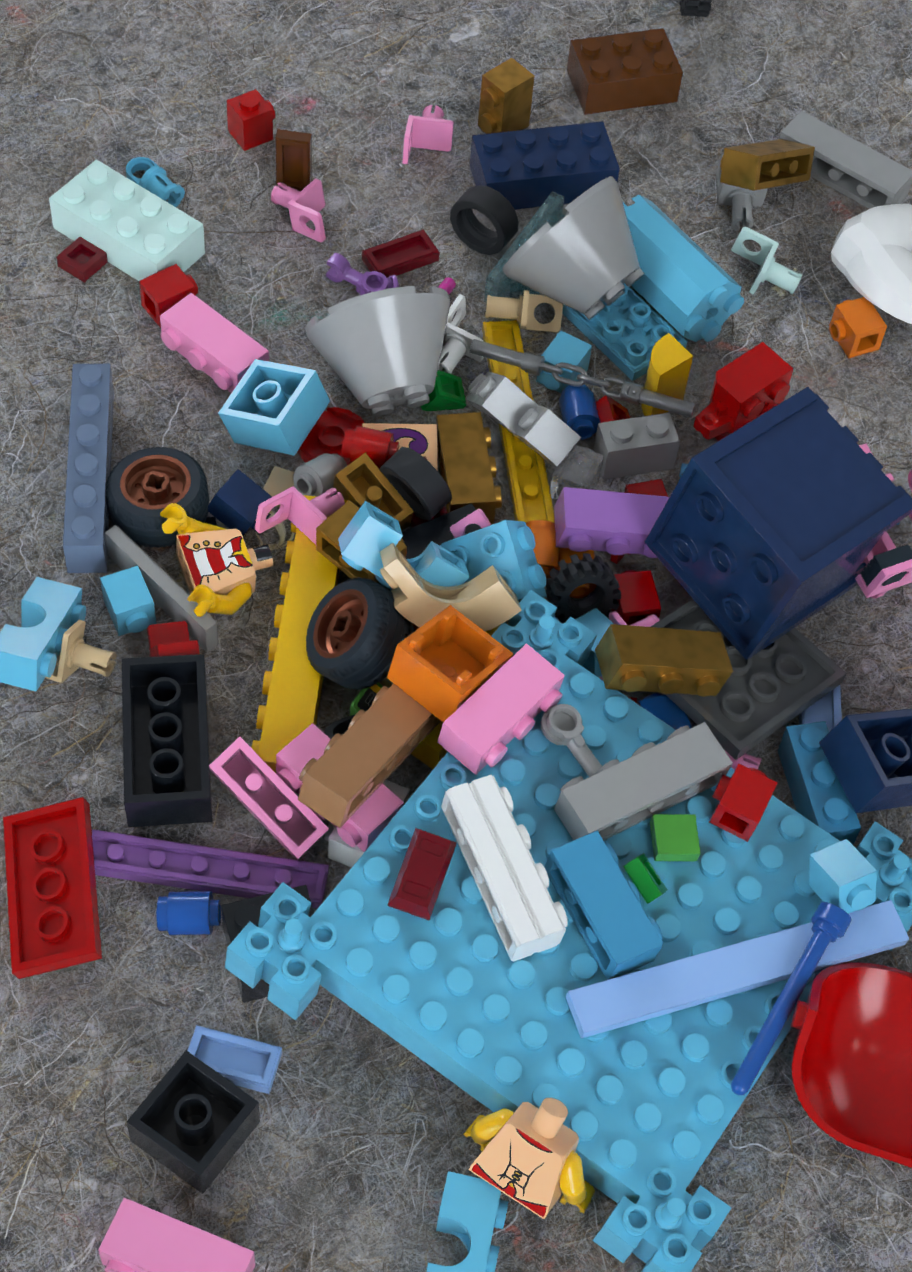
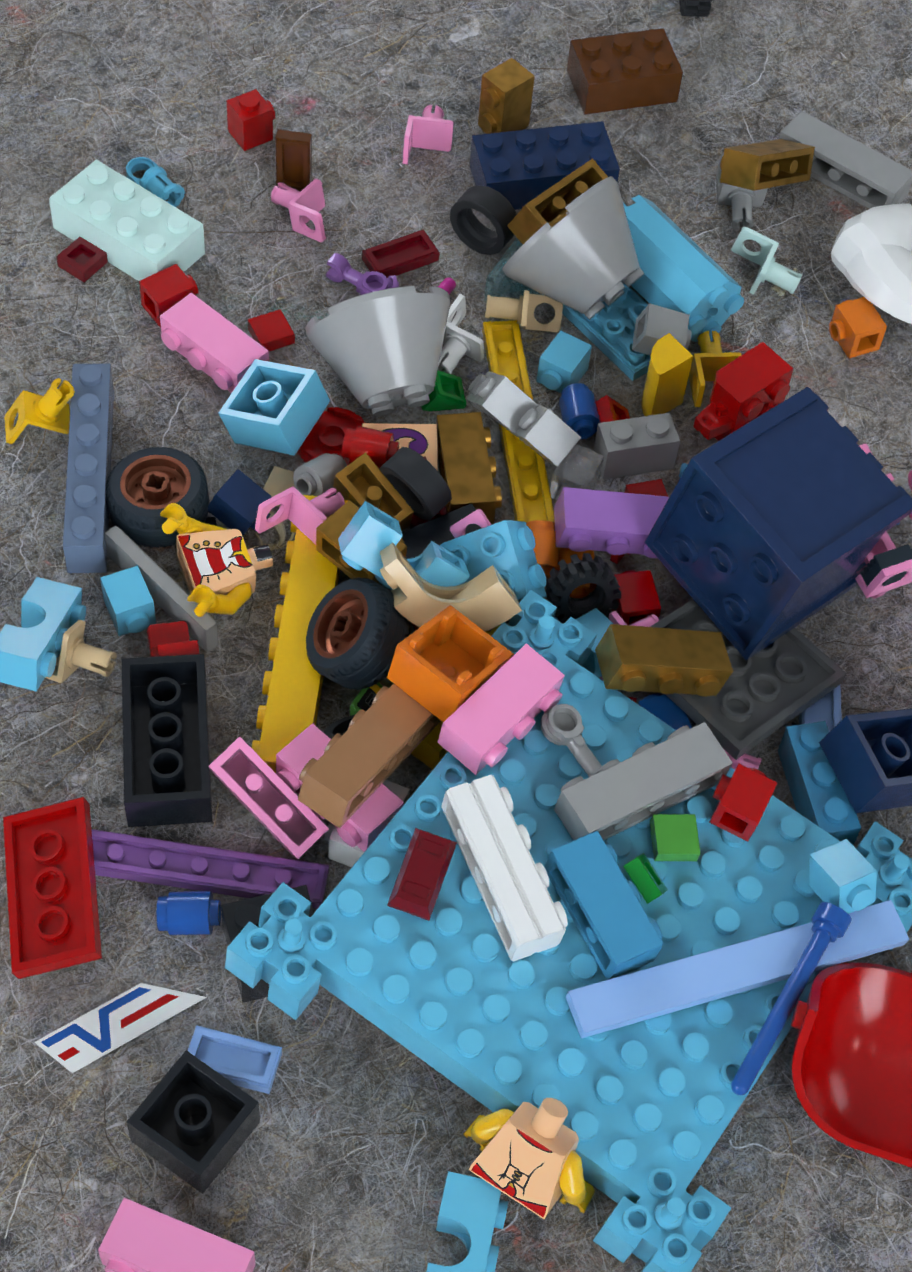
(42, 411): none -> yellow bracket
(114, 1024): none -> white sticker
(271, 330): none -> red tile
(551, 203): none -> pearl gold brick
(629, 392): flat silver piece -> none
(655, 323): none -> light grey brick
(707, 363): none -> yellow bracket

